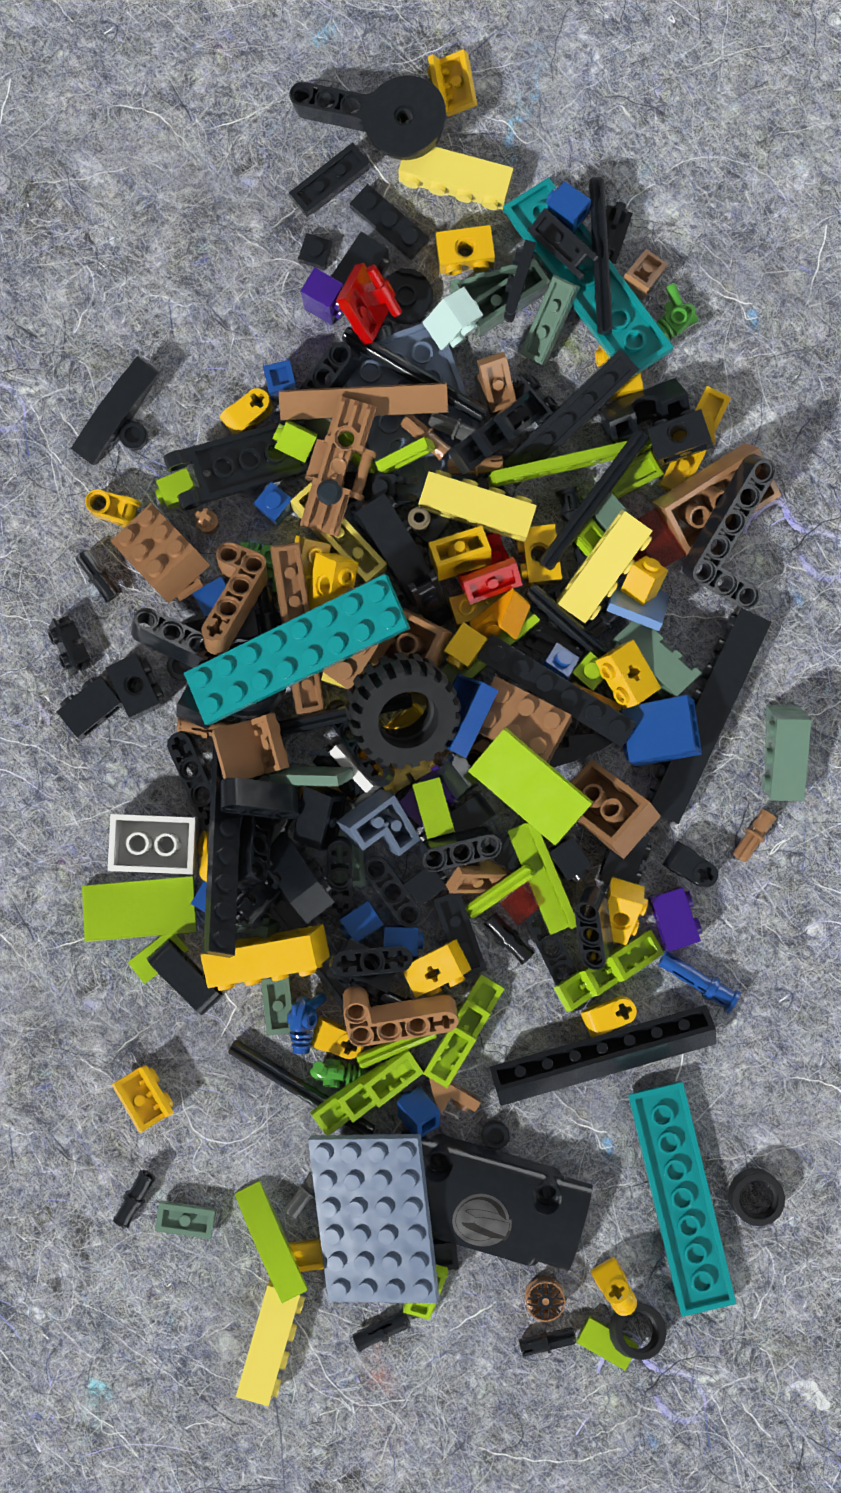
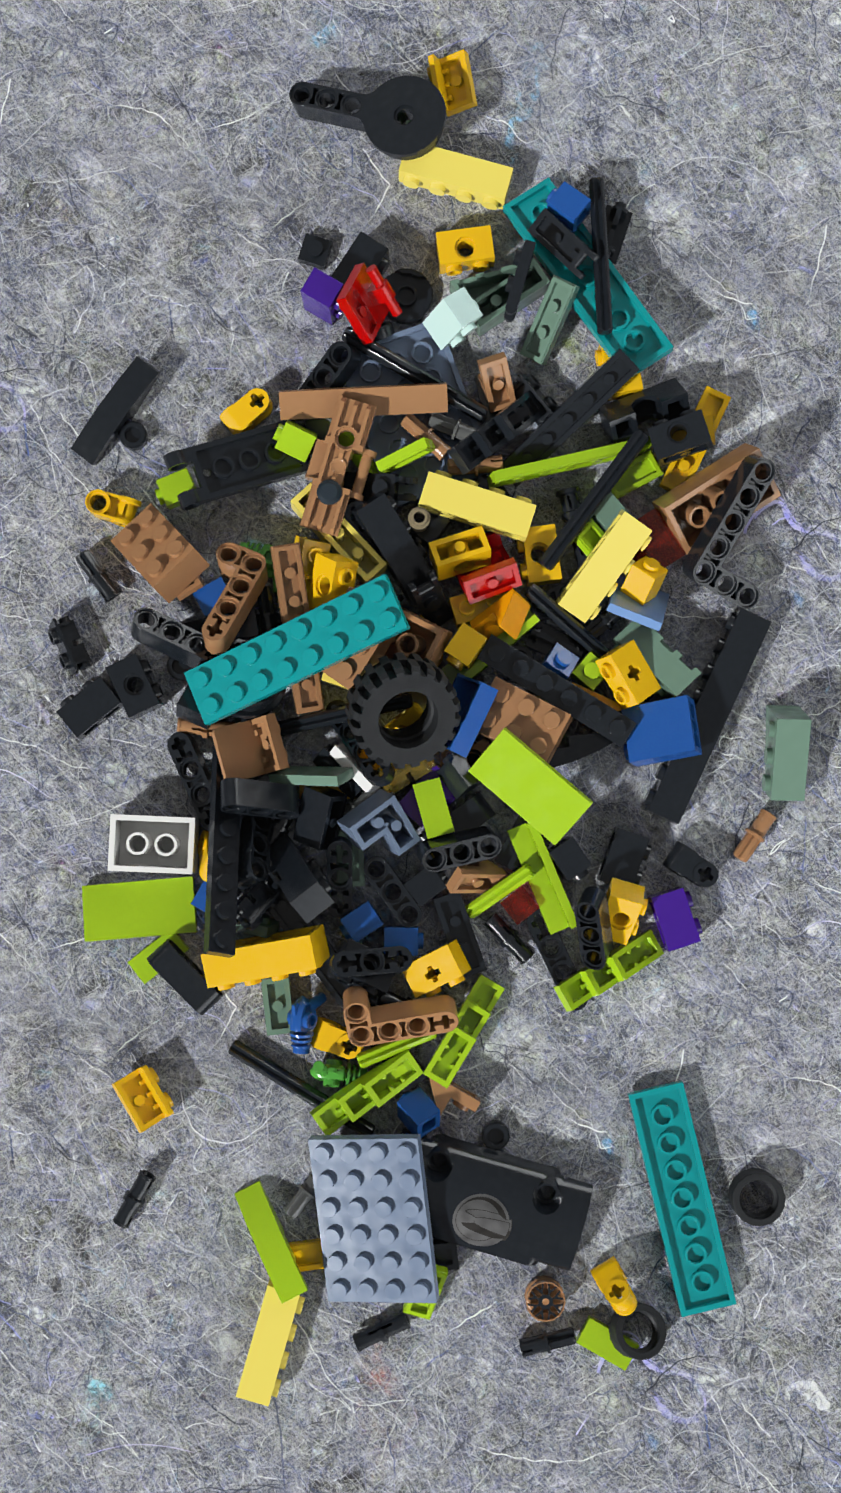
(185, 1219): sand green plate -> none
(207, 521): medium nougat axle -> none
(274, 504): blue brick -> none
(279, 377): blue brick -> none
(329, 179): black plate -> none
(389, 222): black plate -> none
(603, 1017): yellow piece -> none
(603, 1055): black brick -> none
(617, 814): medium nougat brick -> none
(644, 273): medium nougat slope -> none
(677, 315): bright green piece -> none
(709, 987): blue pin -> none

